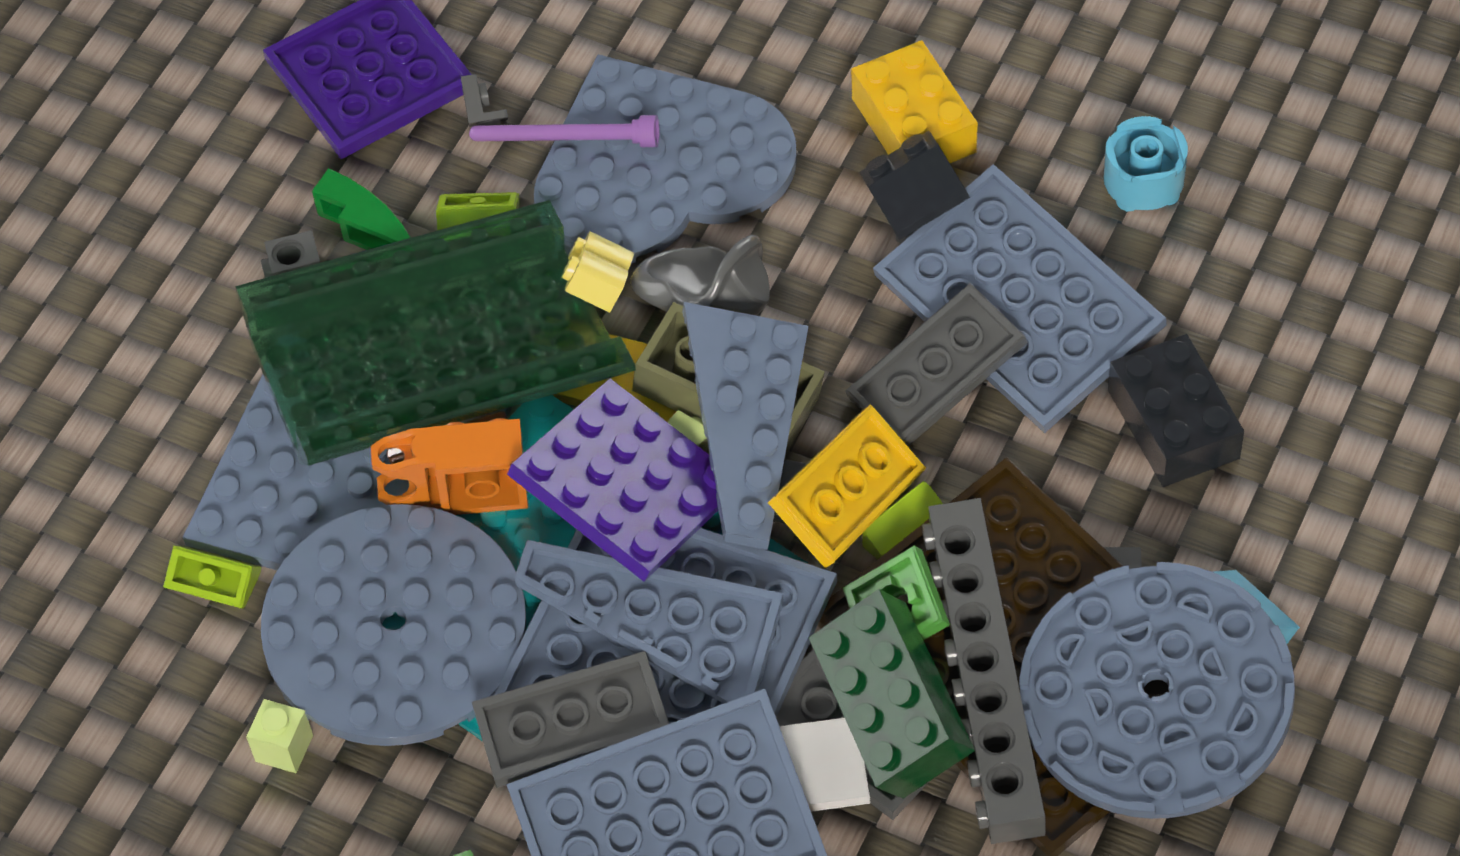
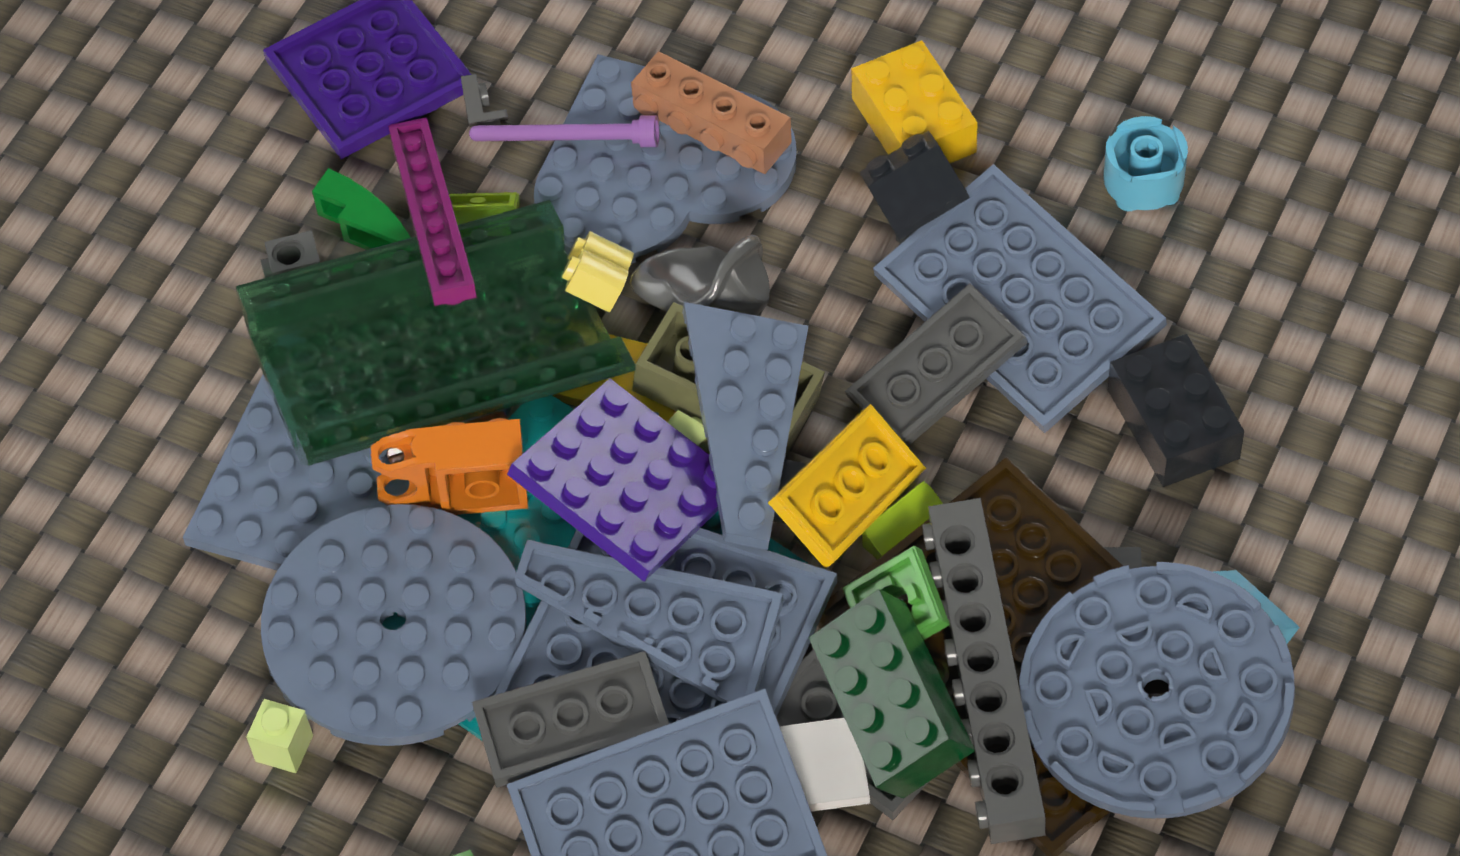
(211, 576): lime slope -> none
(432, 213): none -> magenta plate
(711, 112): none -> nougat brick

